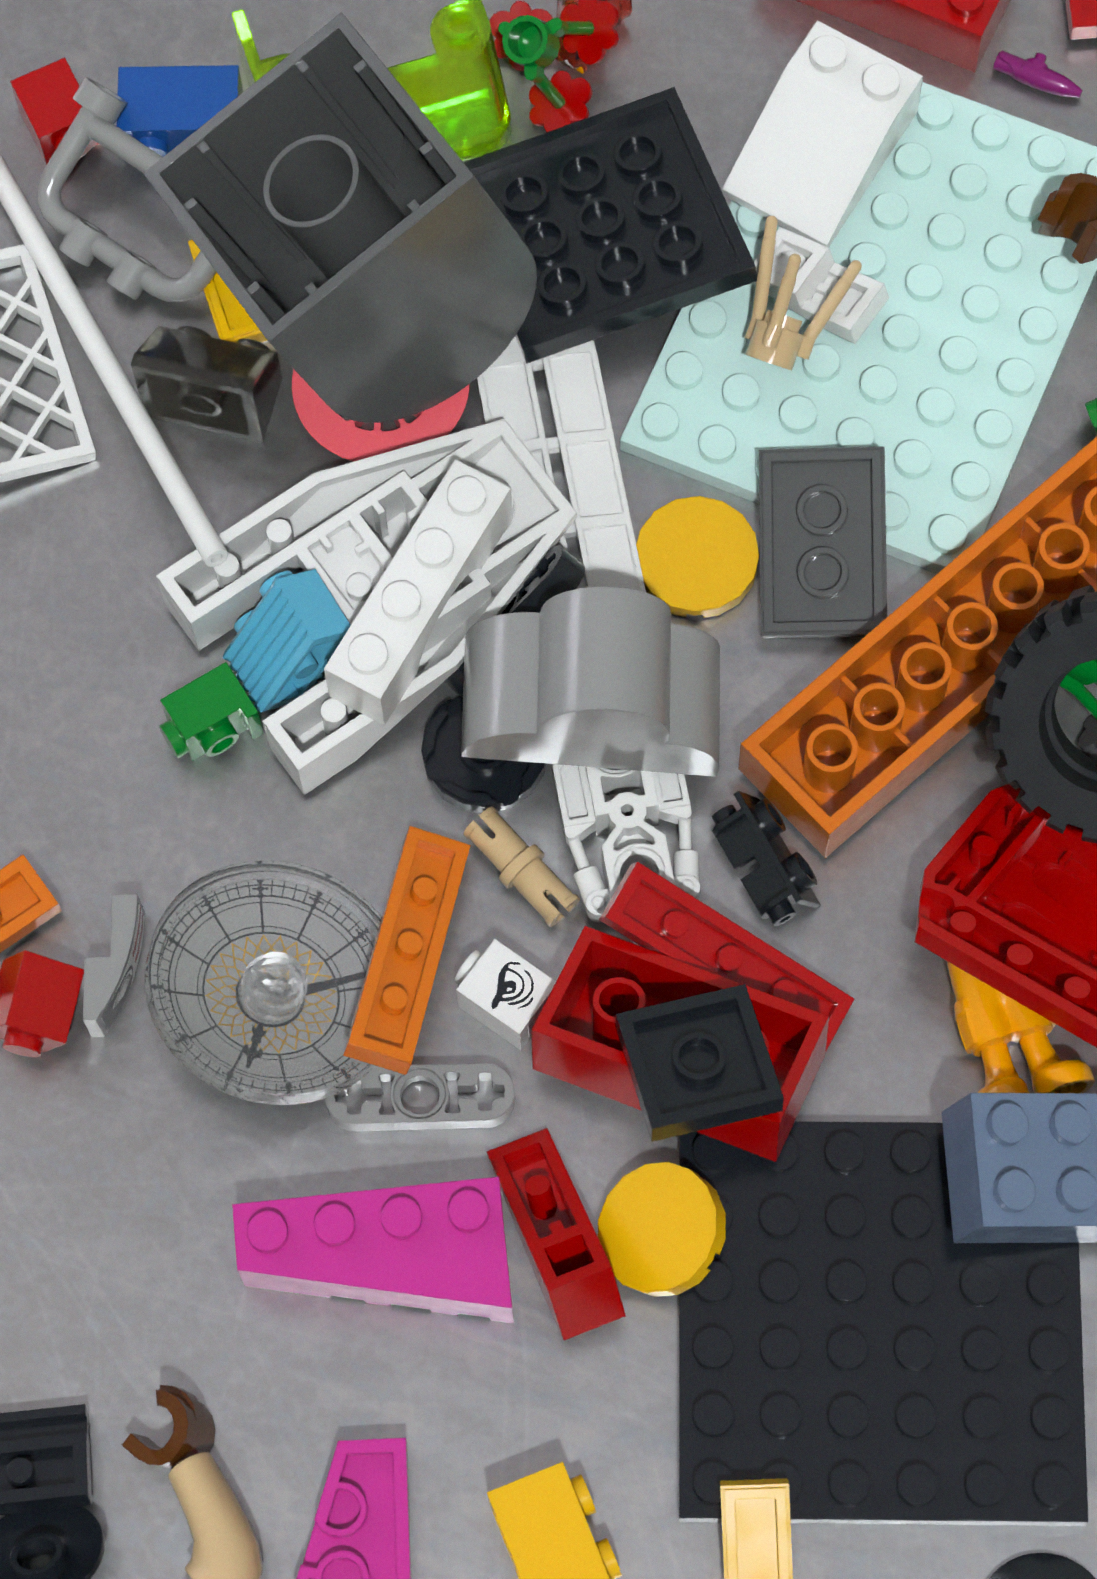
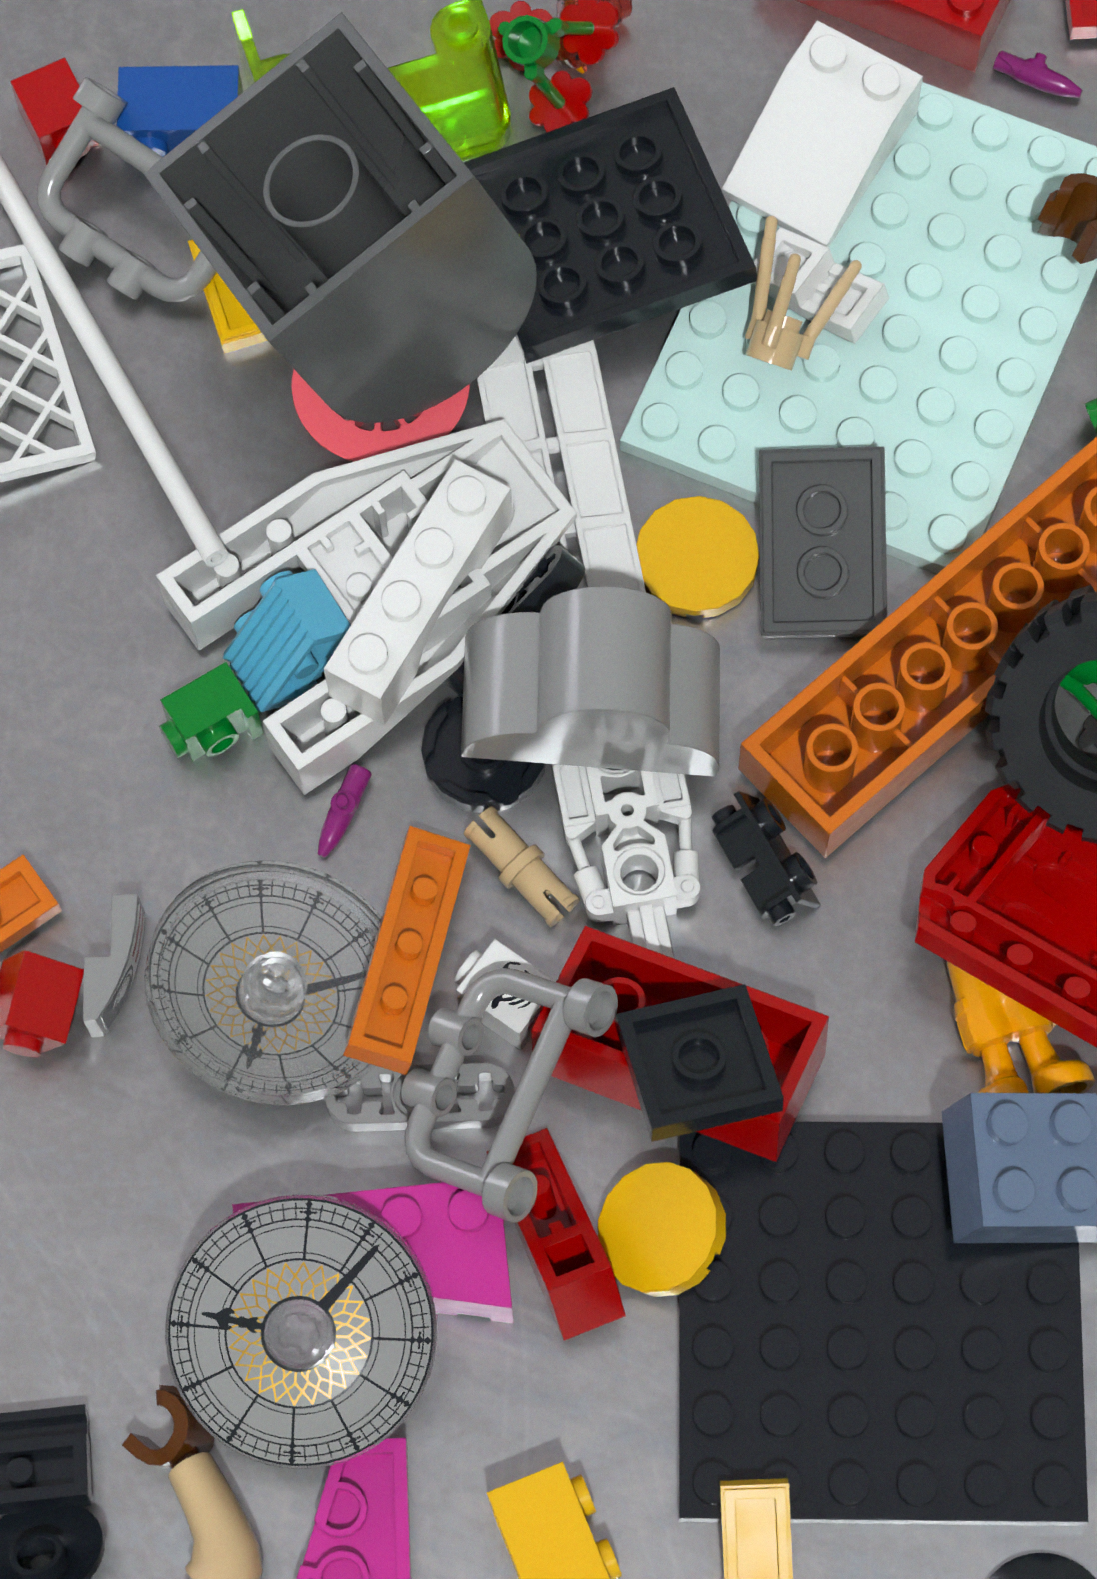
(208, 381): clear smoke slope -> none
(301, 1331): none -> light grey dish
(343, 808): none -> magenta helmet
(504, 1188): none -> light grey bar
(682, 927): red plate -> none

